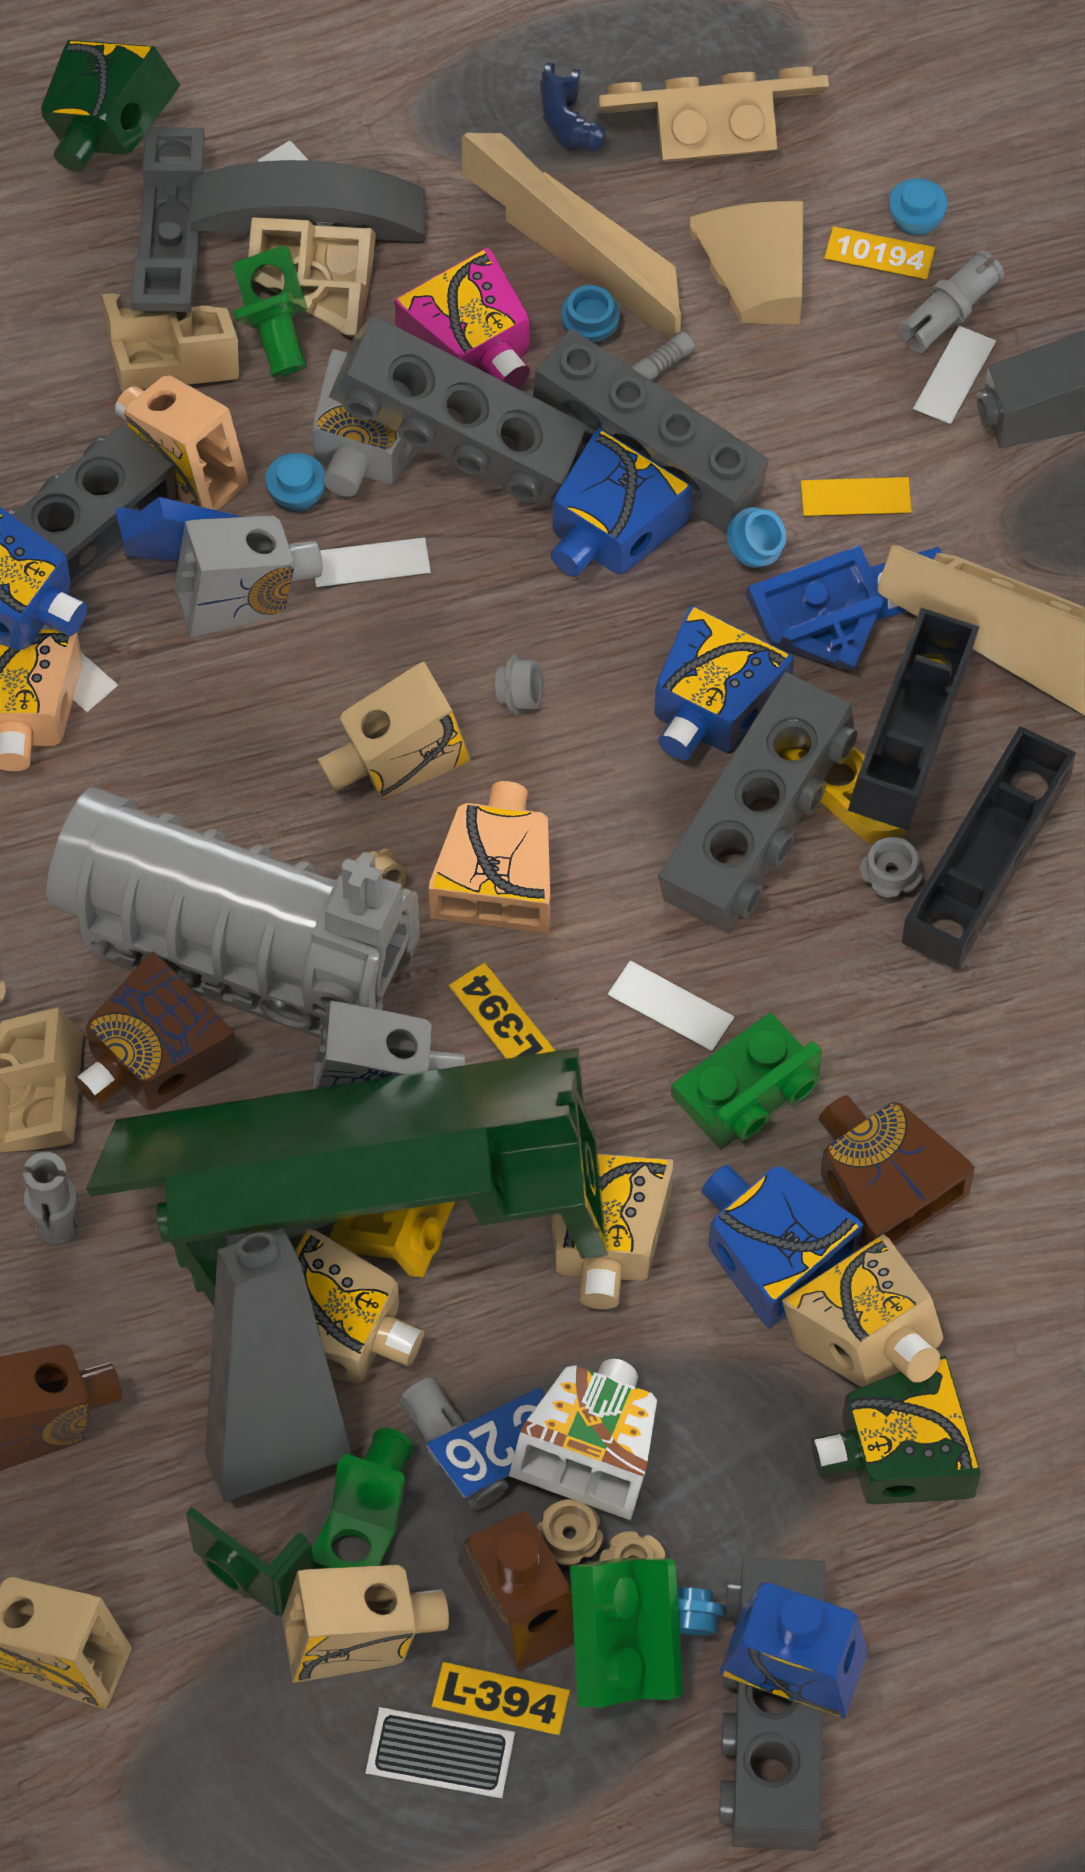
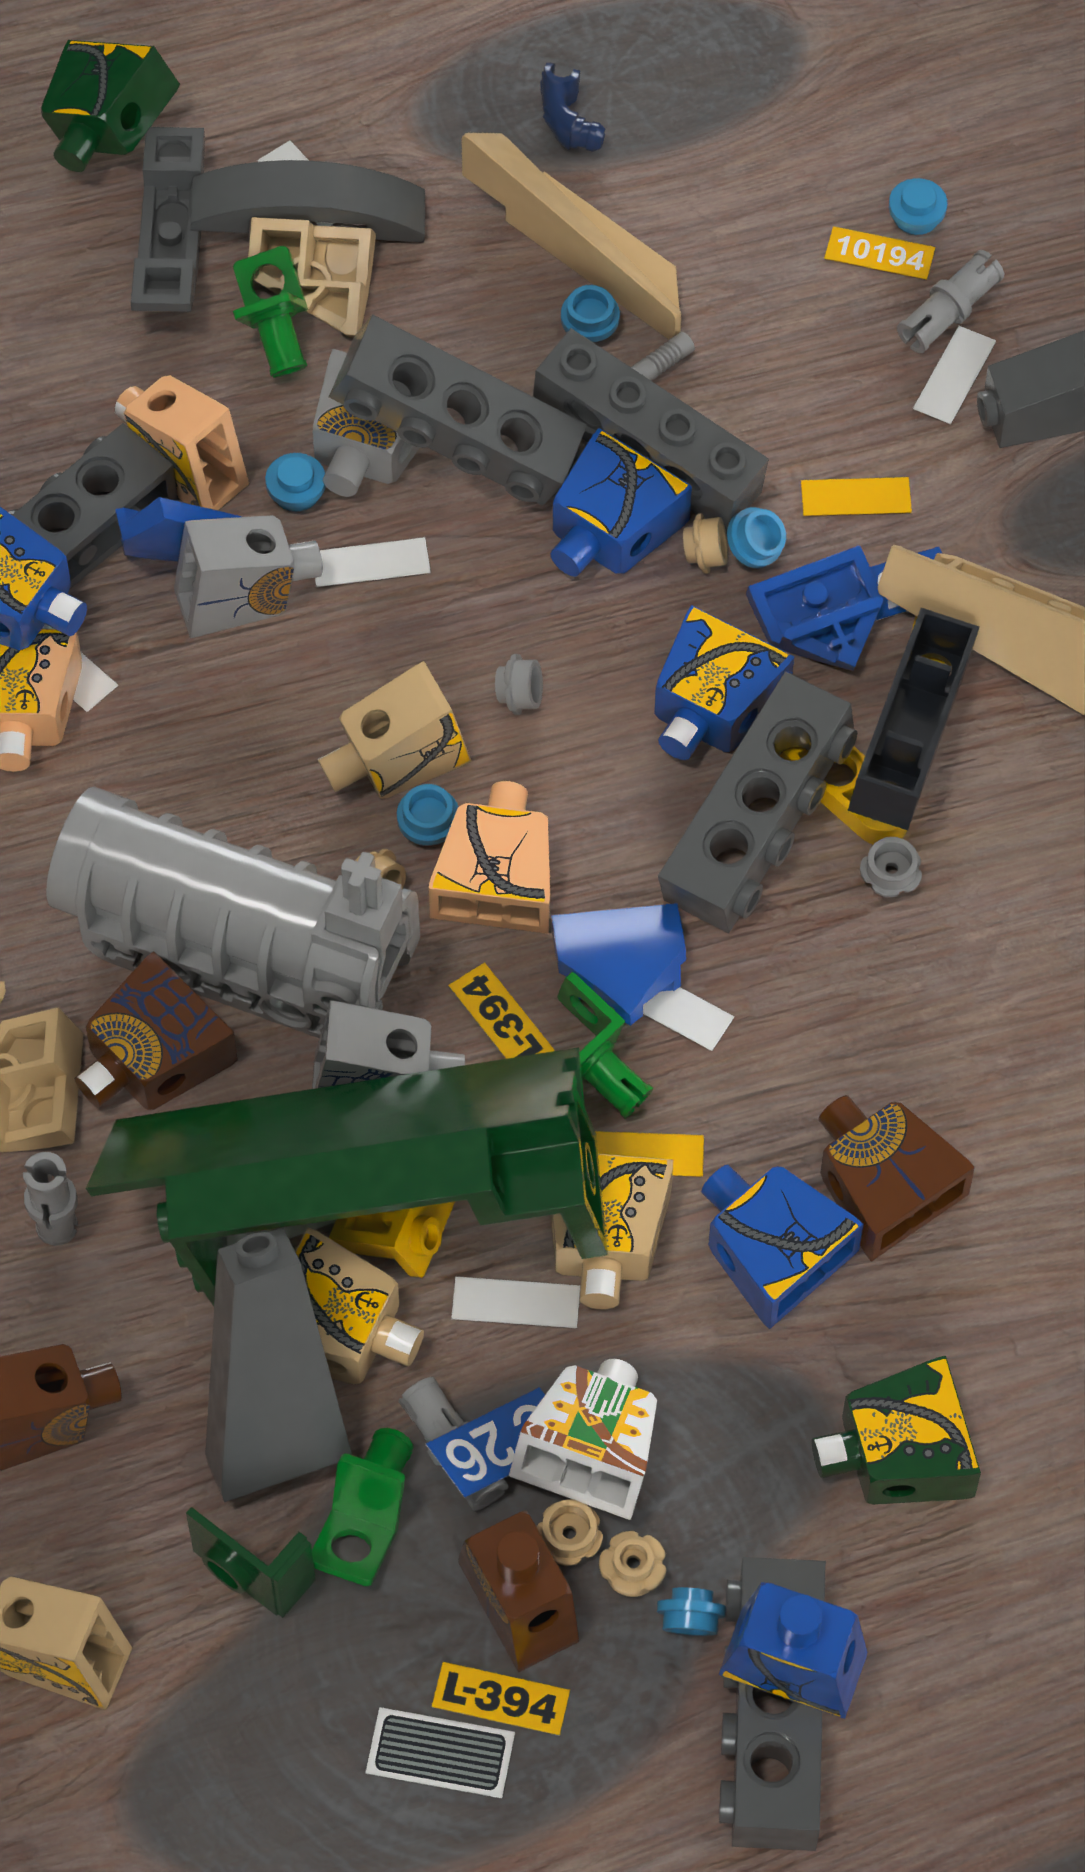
(156, 344): tan slope -> none
(355, 1620): tan torso -> none
(426, 814): none -> dark azure plate
(471, 316): torso -> none
(516, 1302): none -> white sticker
(598, 1062): none -> green bracket
(622, 953): none -> blue slope
(626, 1631): green bracket -> none
(683, 1149): none -> yellow sticker
(706, 543): none -> tan plate
(714, 118): tan bracket -> none
(748, 1080): green bracket -> none
(757, 257): tan slope -> none
(868, 1317): tan torso -> none
(987, 848): black piece -> none

